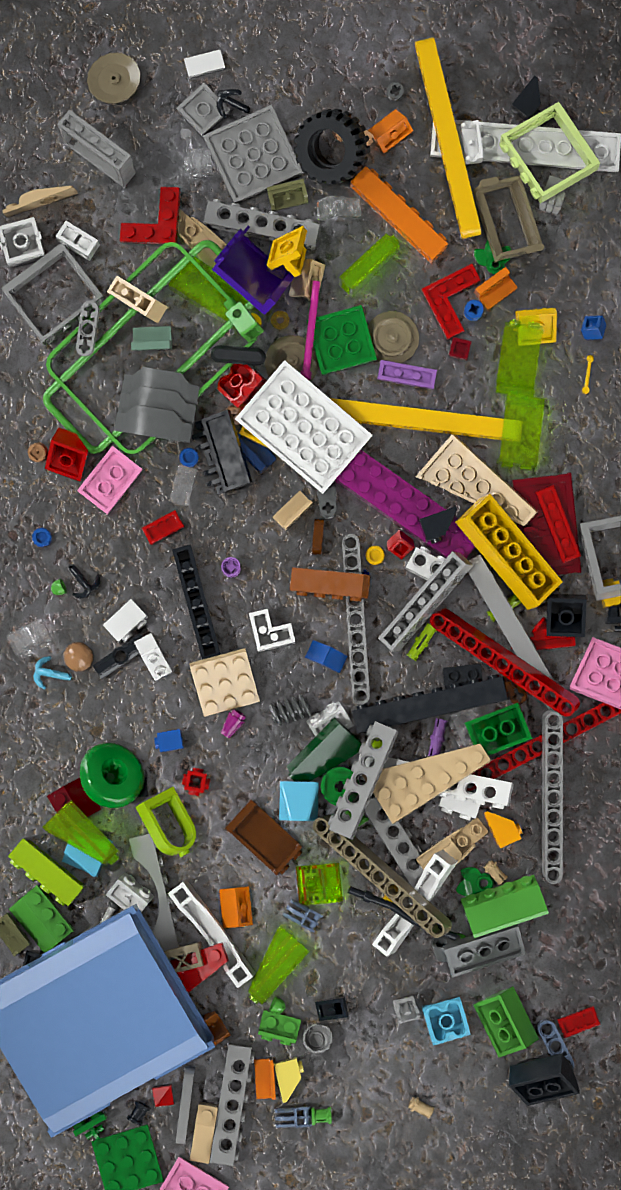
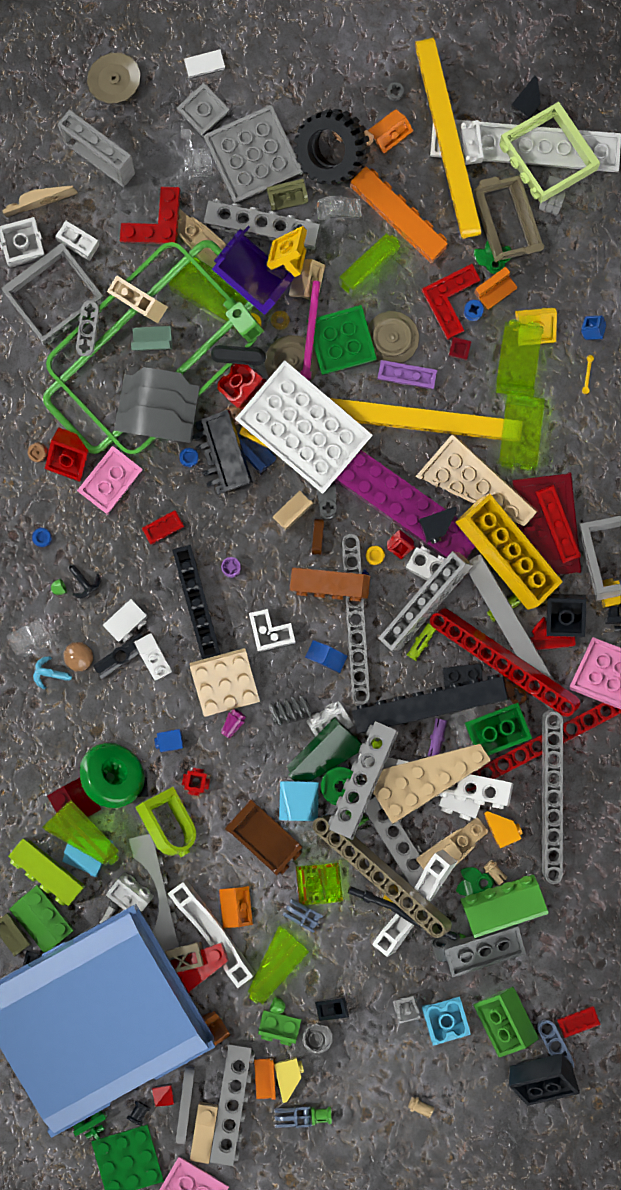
(178, 787): clear hand -> none
(183, 485): clear tile -> none
(223, 96): black piece -> none

